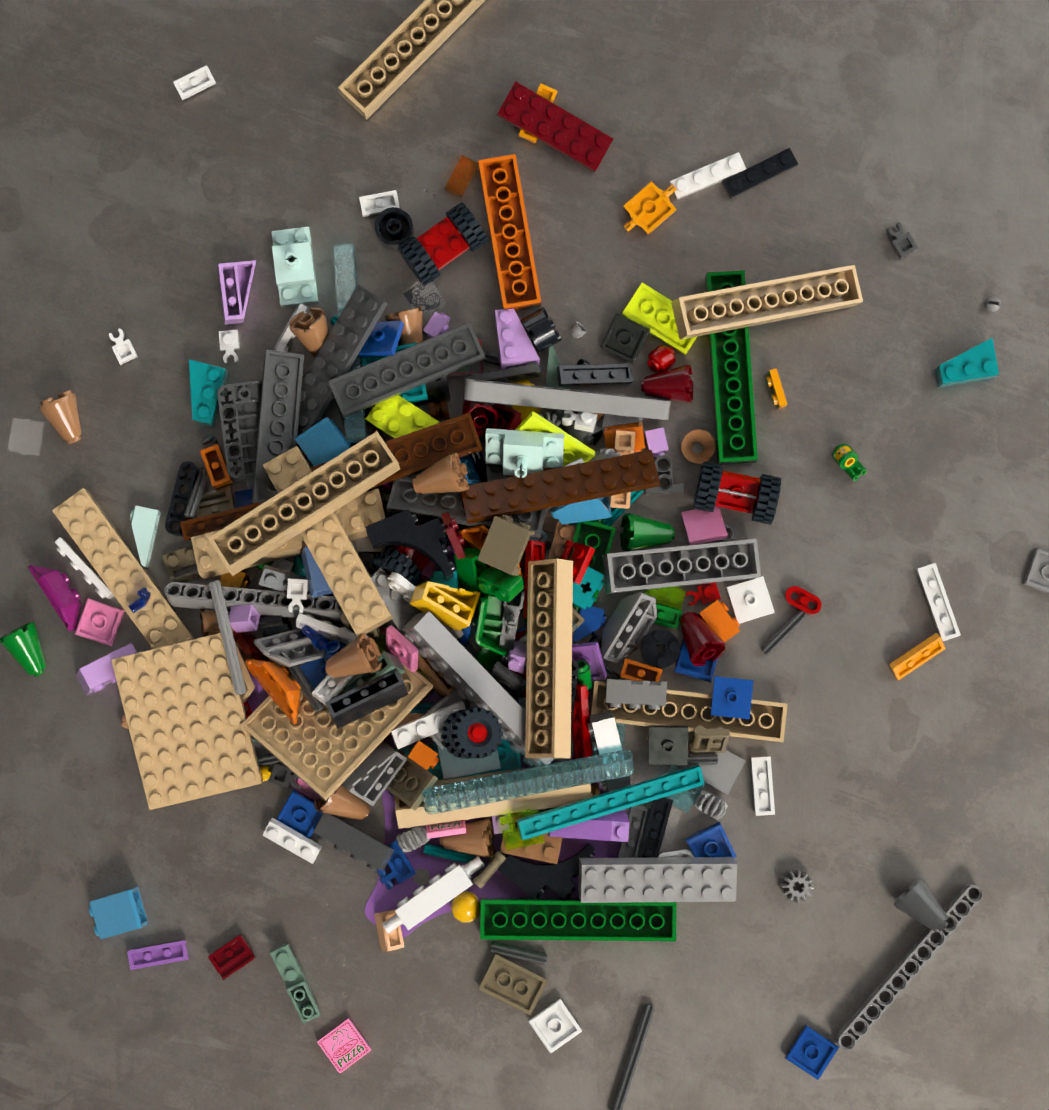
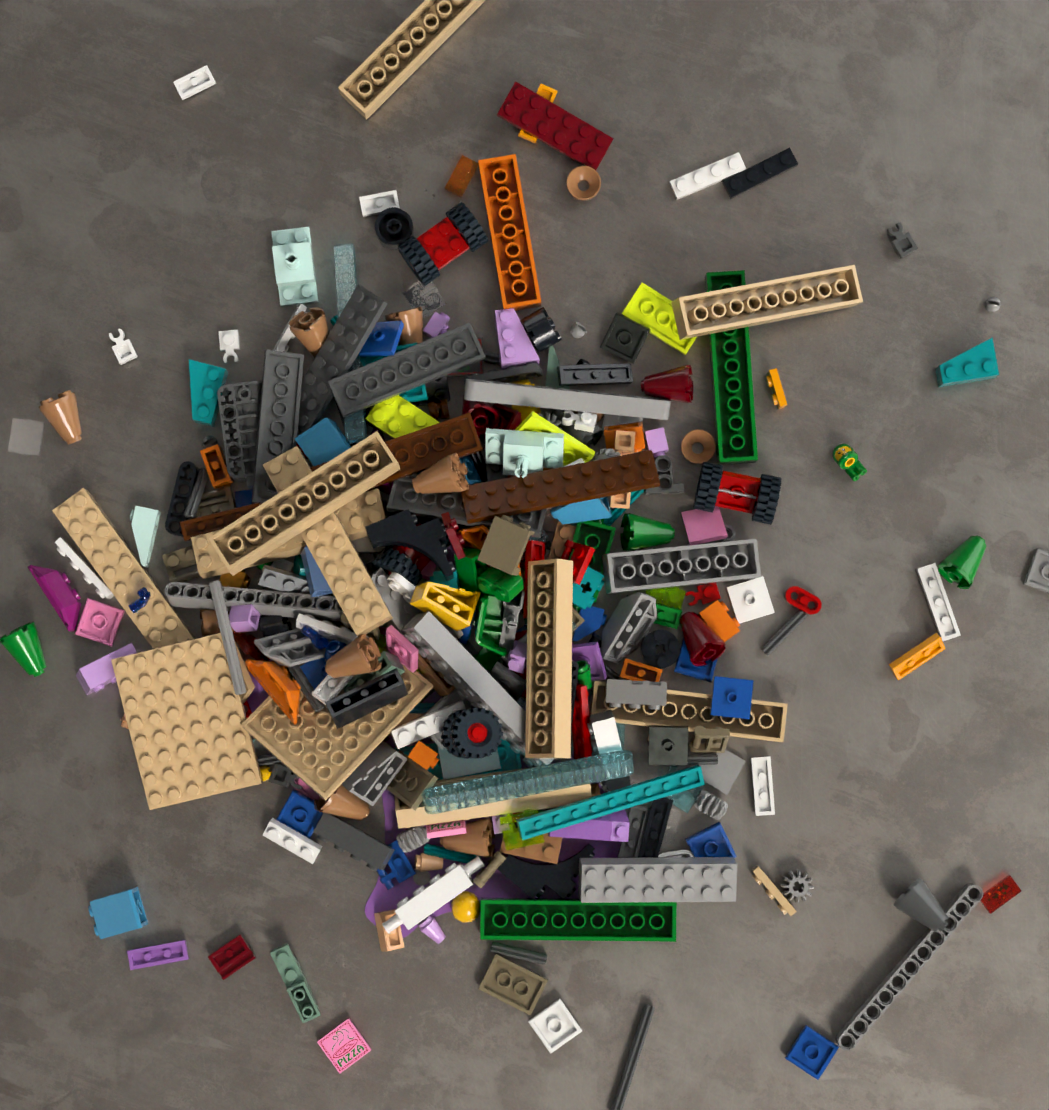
(235, 286): lavender wedge -> none
(297, 591): white plate -> none
(427, 862): none -> light nougat cone
(432, 929): none -> lavender cone
(587, 174): none -> medium nougat piece
(649, 208): light orange plate -> none
(661, 358): red head -> none
(772, 891): none -> tan plate
(963, 562): none -> green cone
(1000, 894): none -> clear red tile

